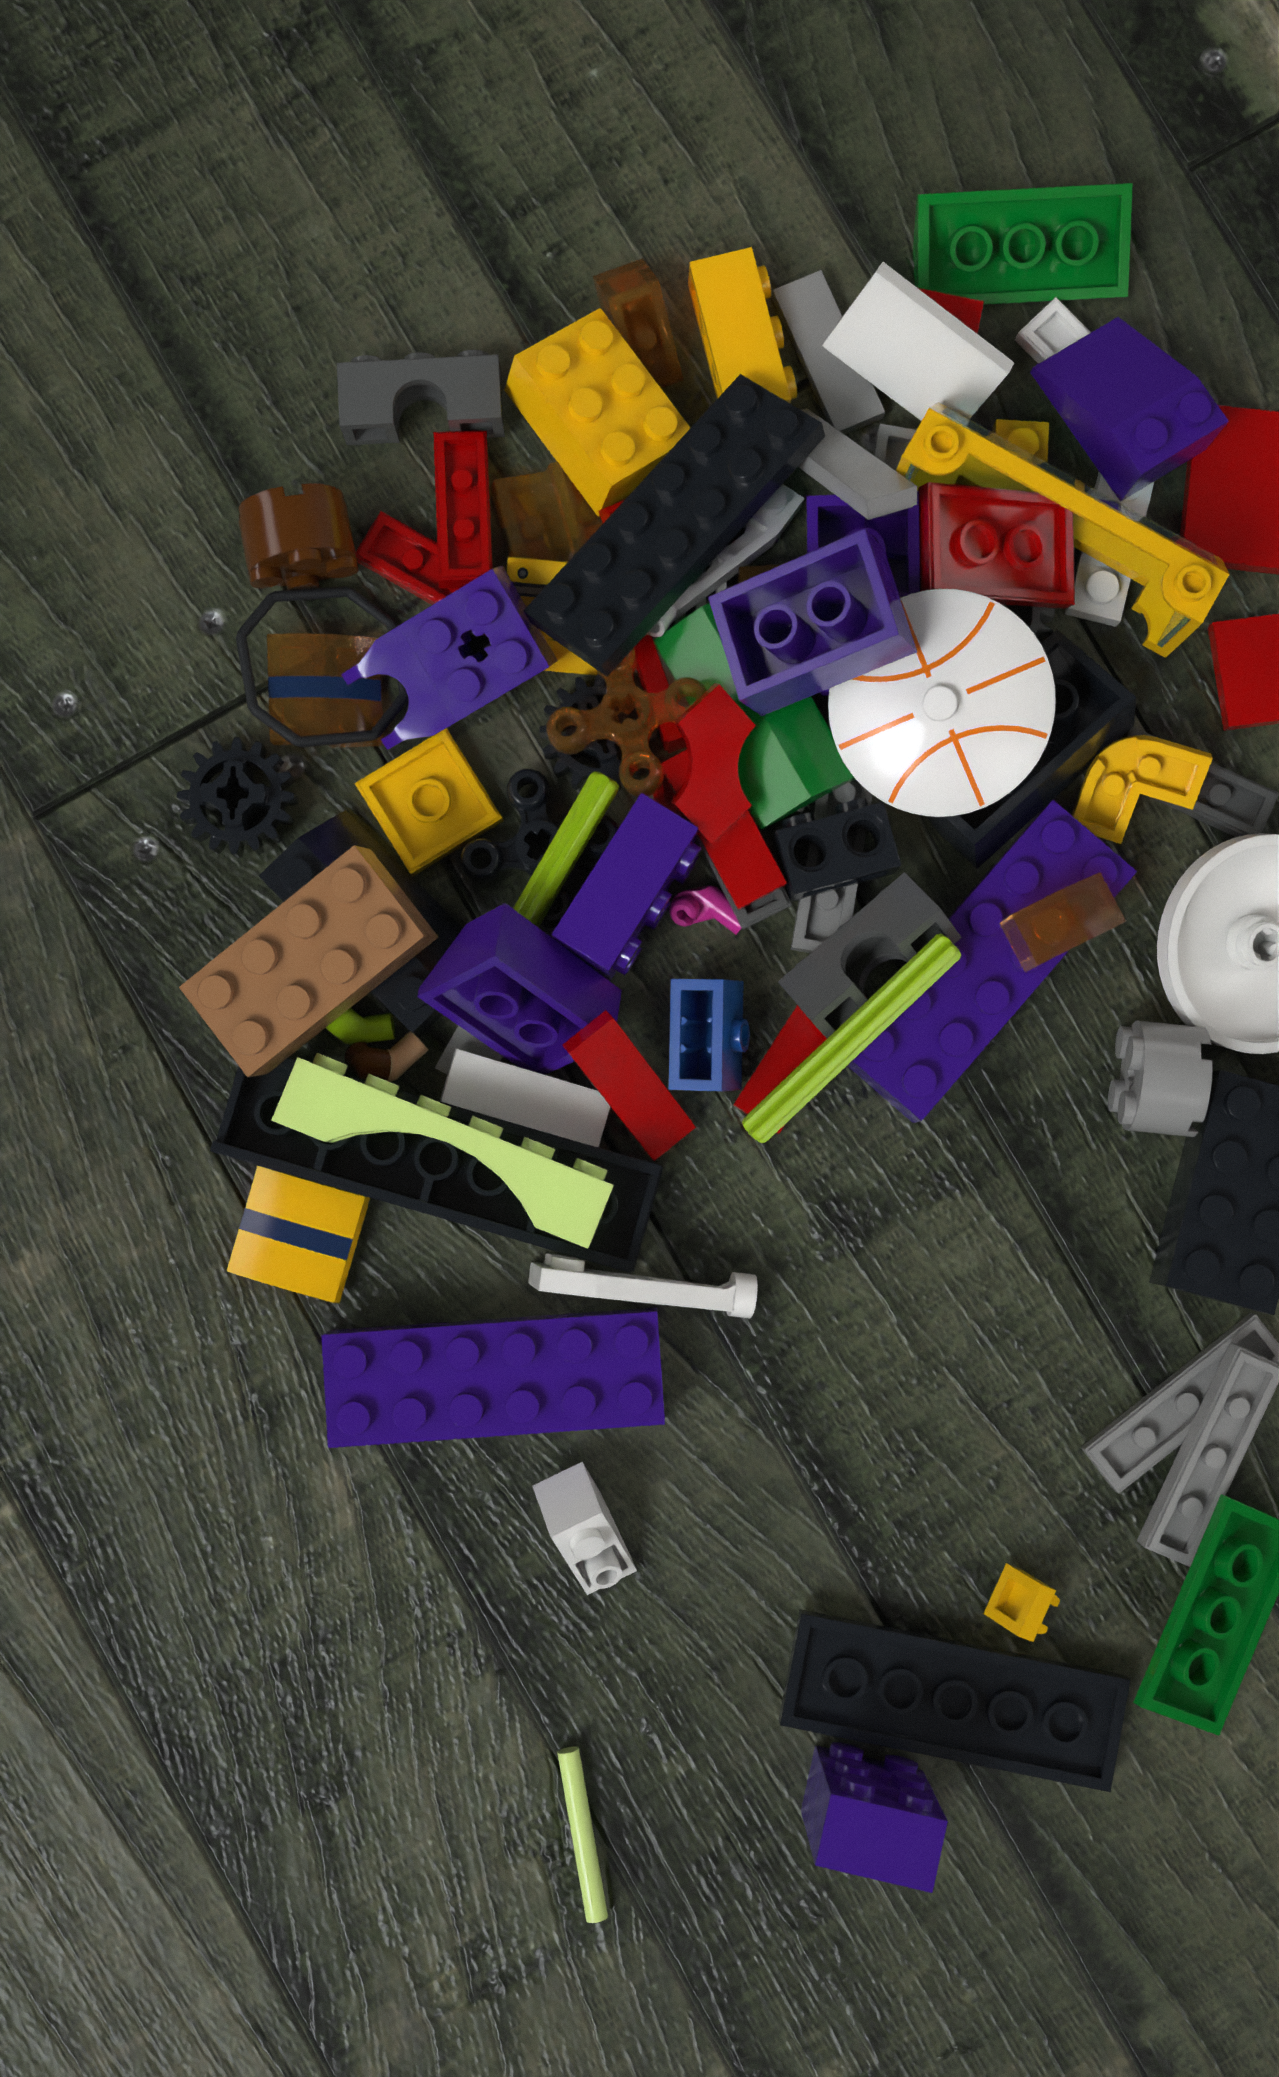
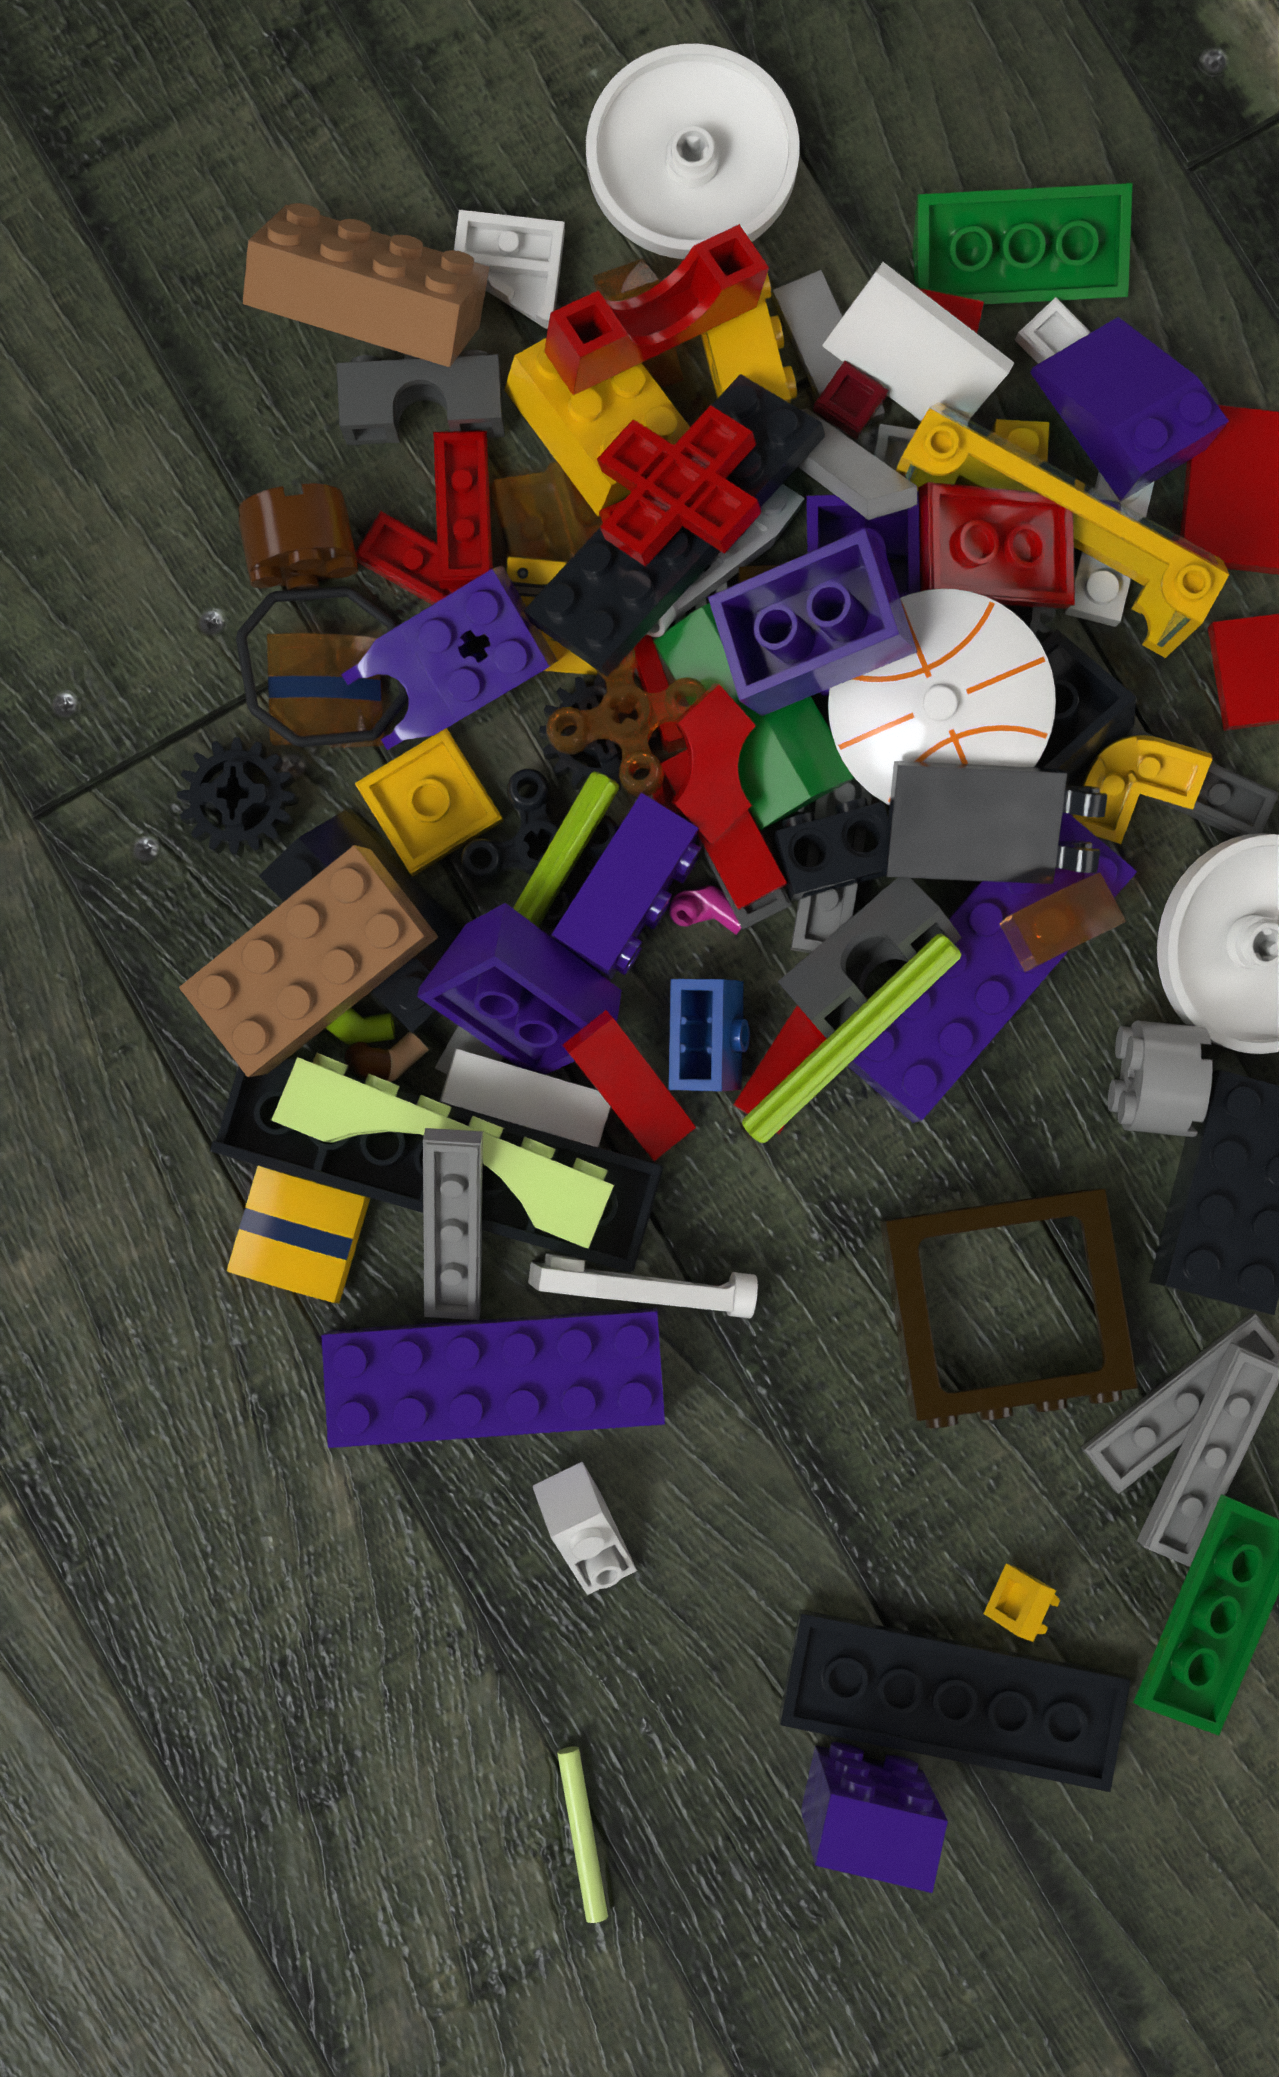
(365, 283): none -> medium nougat brick
(452, 1223): none -> light grey tile
(521, 257): none -> white wing
(605, 337): none -> red arch
(678, 485): none -> red plate
(691, 148): none -> white dish
(850, 400): none -> dark red tile
(924, 1394): none -> dark brown piece
(985, 823): none -> black tile

